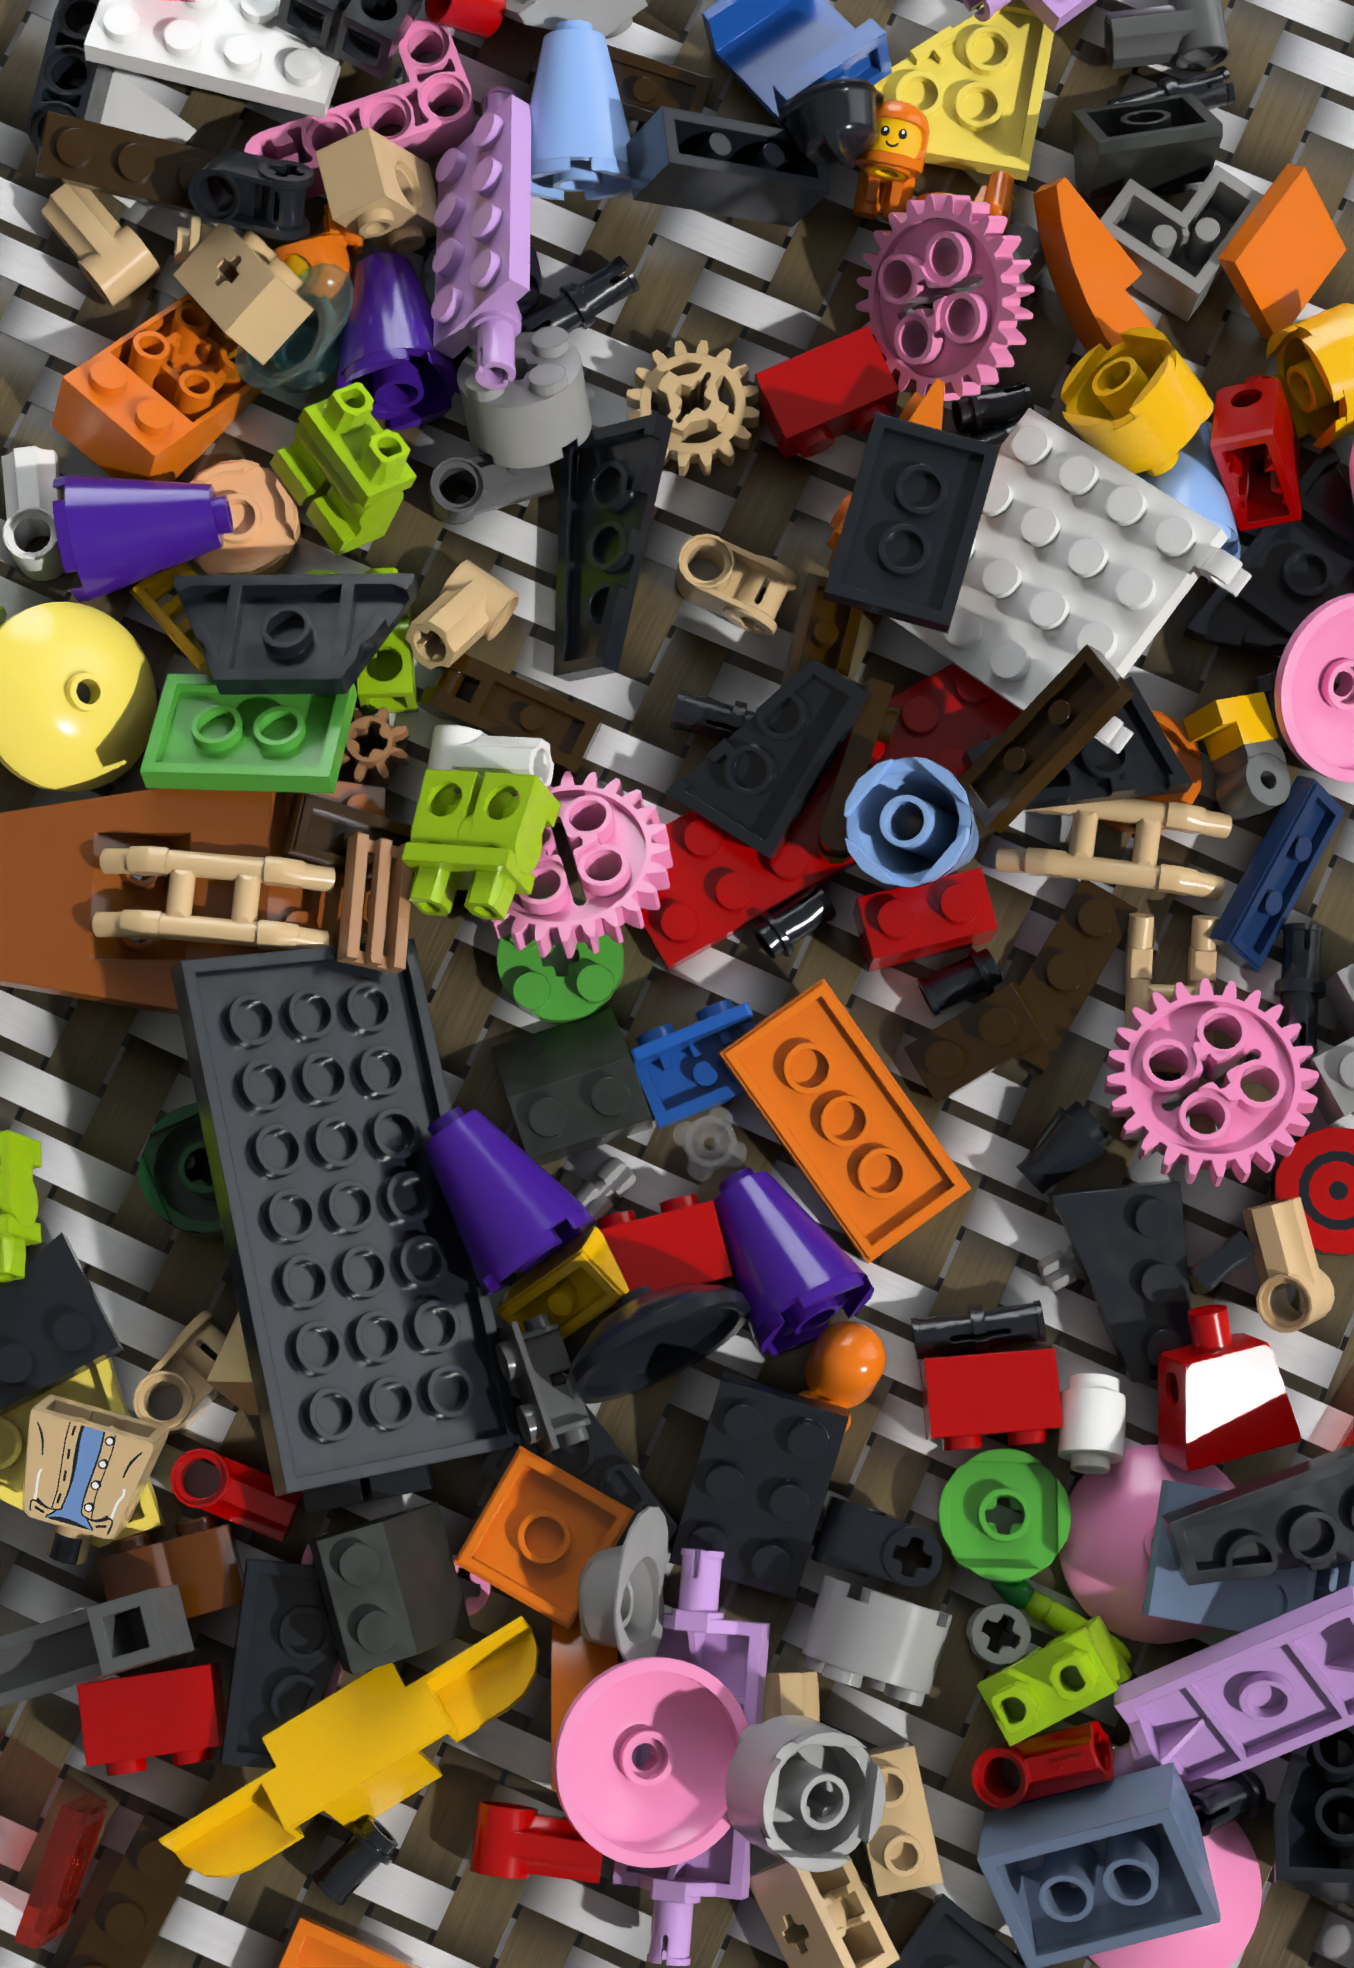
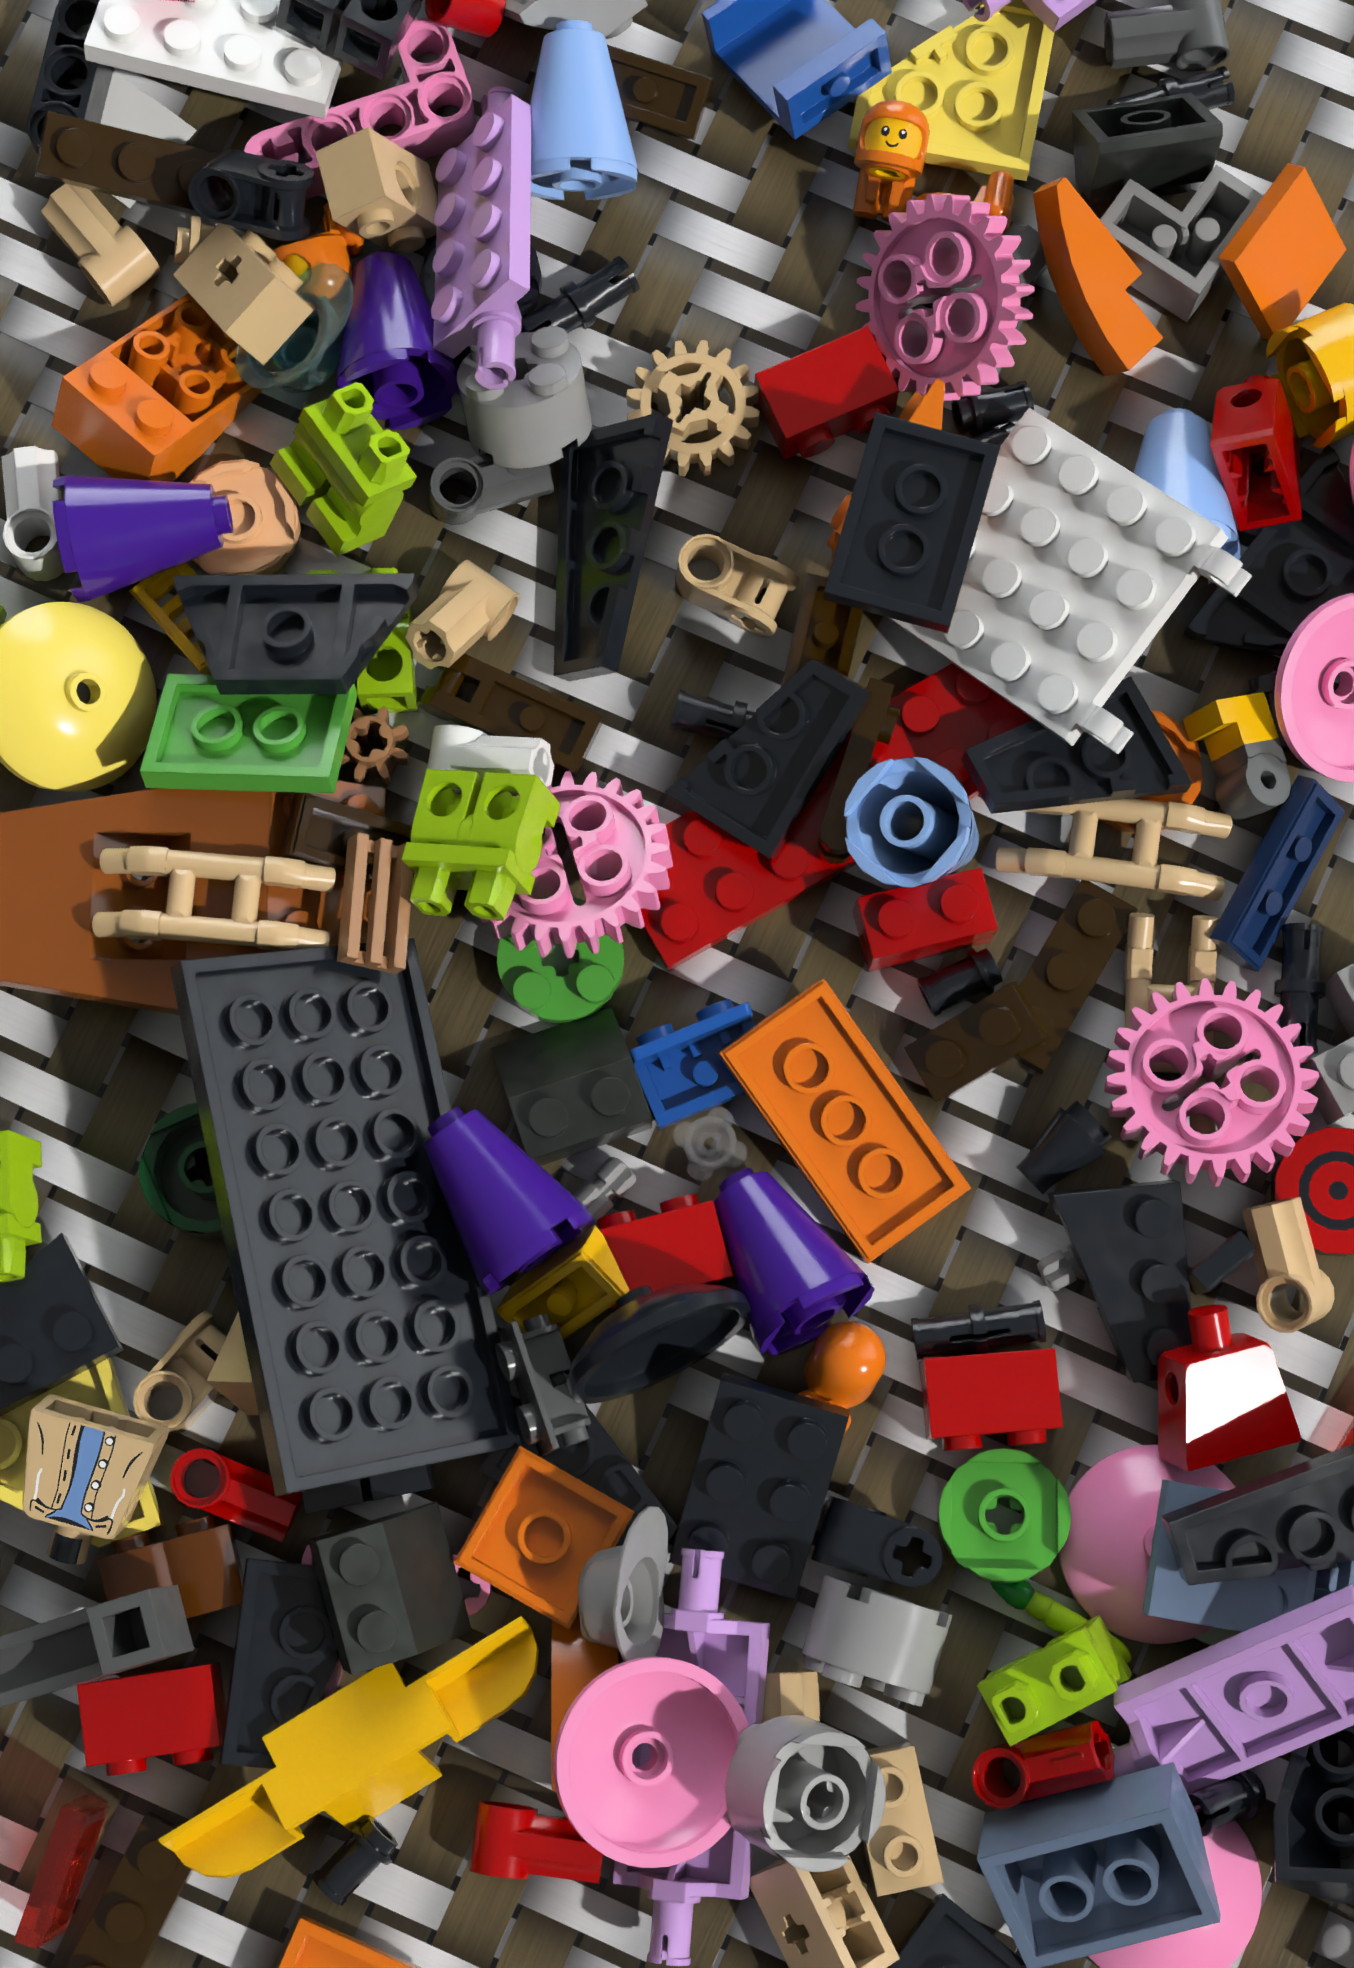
(723, 168): black brick -> none
(793, 922): black pin -> none
(833, 121): black piece -> none
(1016, 1625): light grey bush -> none
(1045, 738): dark brown plate -> none
(1092, 1423): white brick -> none
(1136, 401): yellow brick -> none

